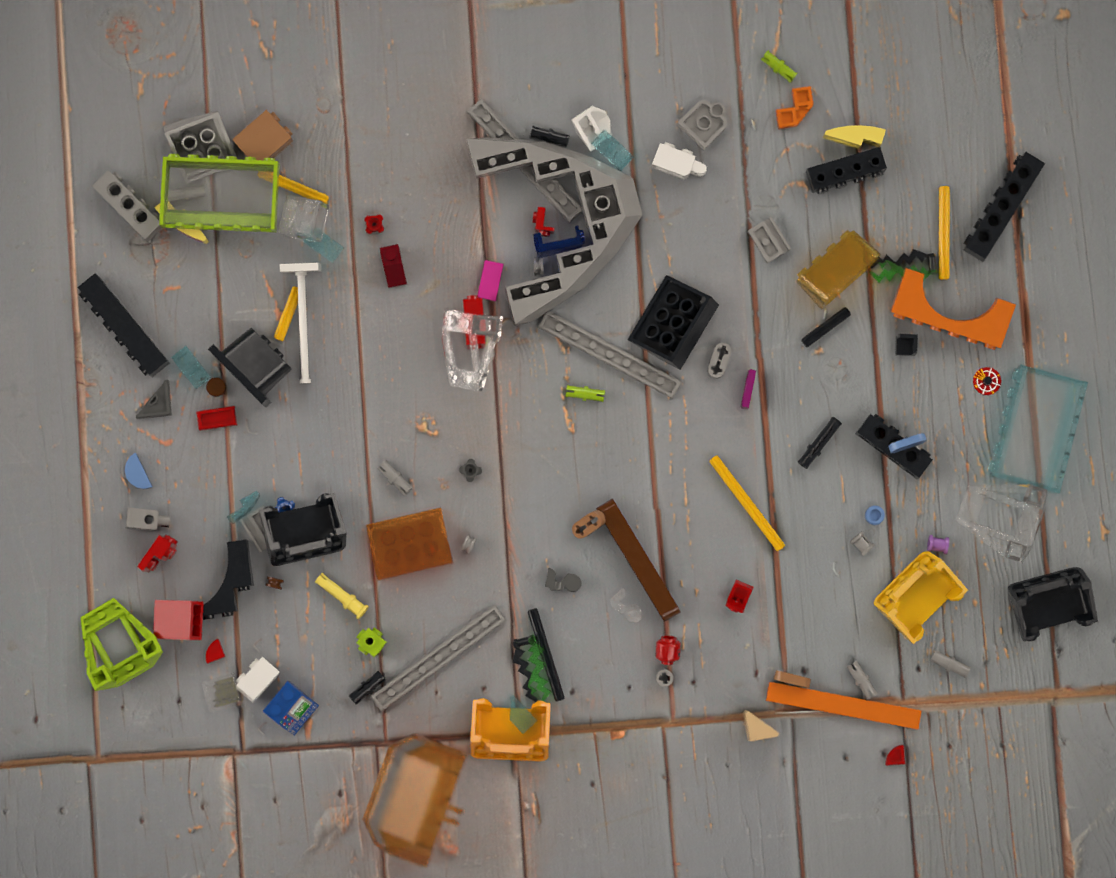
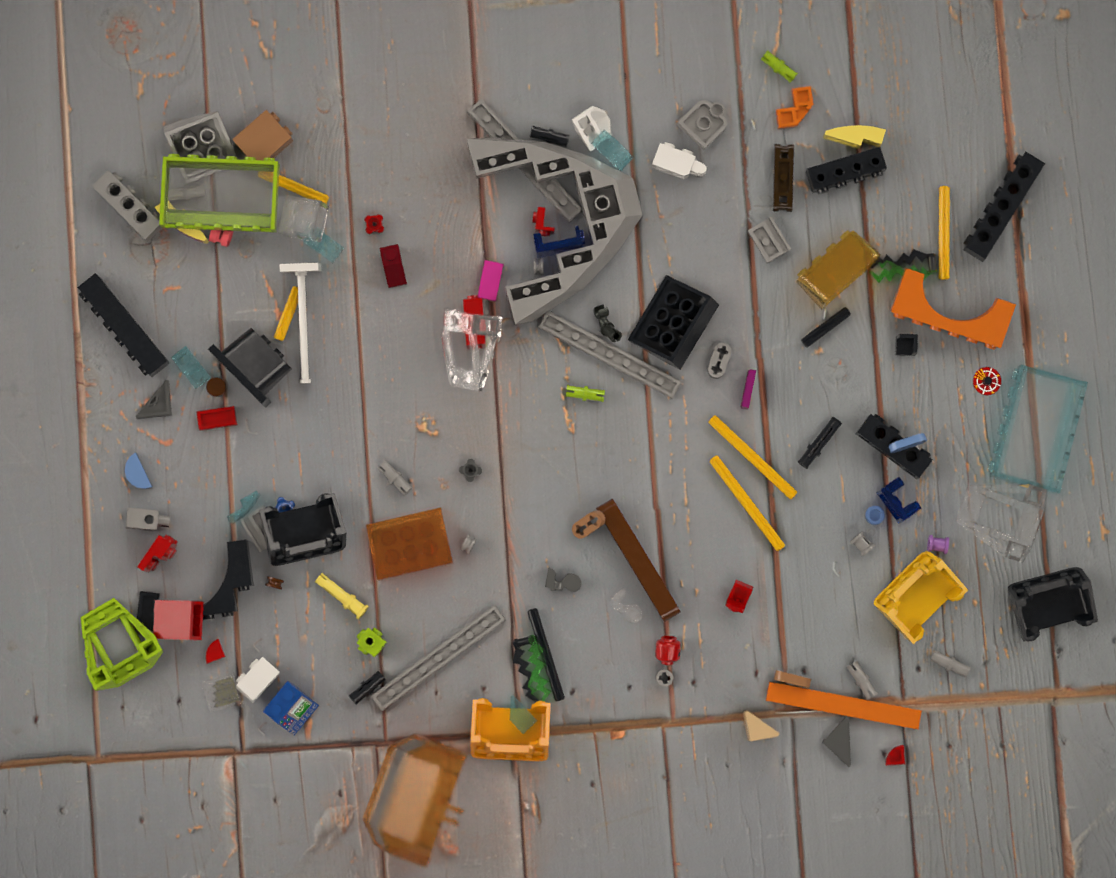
(146, 608): none -> black tile
(221, 236): none -> coral wheel
(607, 328): none -> pearl dark grey piece
(752, 457): none -> yellow axle
(783, 177): none -> dark brown plate
(839, 741): none -> dark grey tile
(894, 504): none -> clear blue panel

